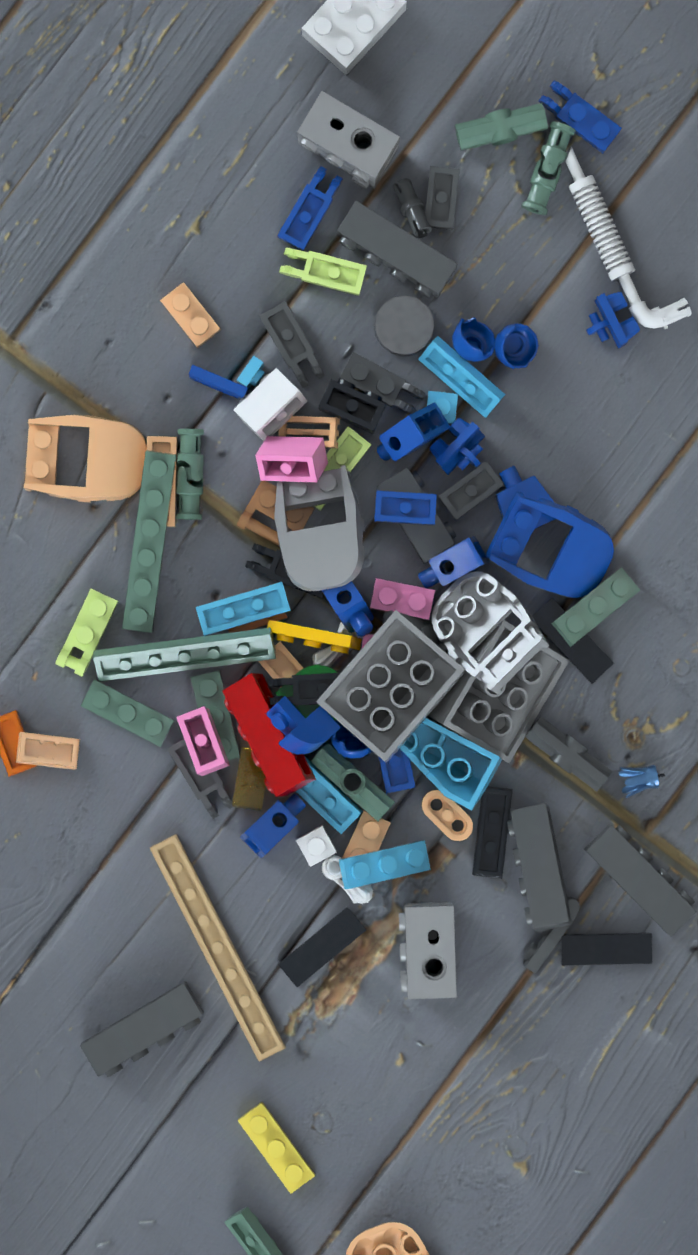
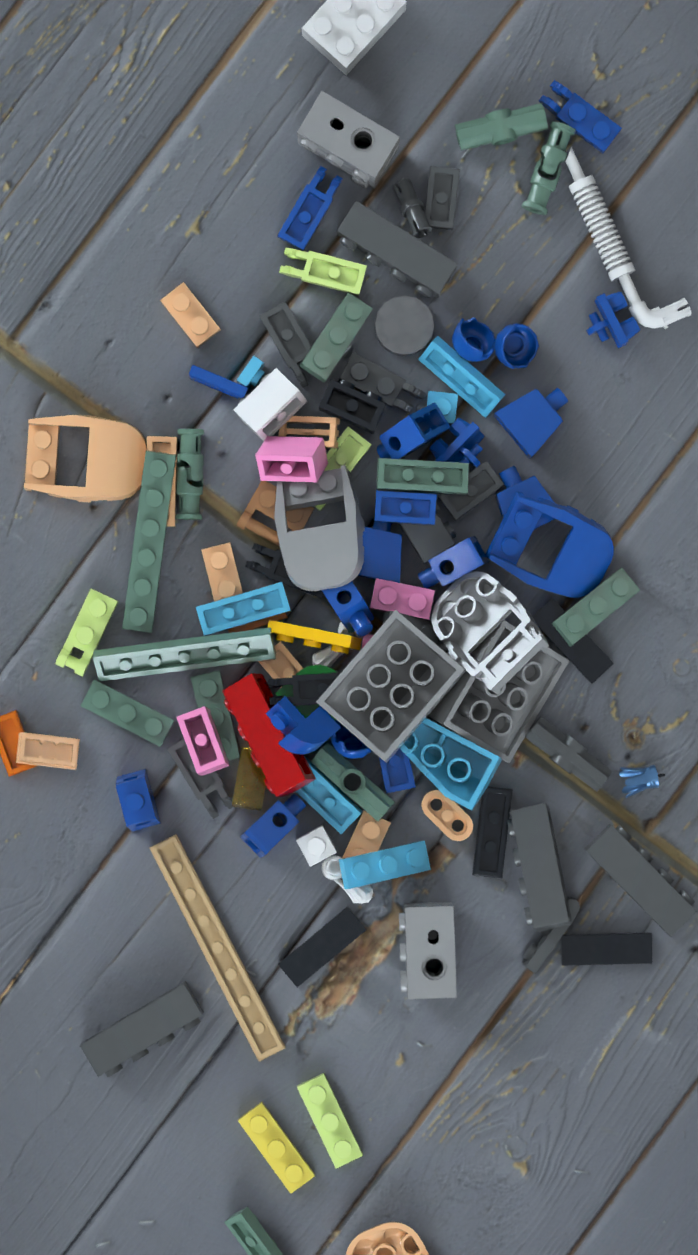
(137, 800): none -> blue torso
(222, 571): none -> light nougat plate
(329, 1120): none -> yellowish green plate
(336, 337): none -> sand green plate
(381, 553): none -> blue torso
(422, 476): none -> sand green plate
(532, 419): none -> blue torso

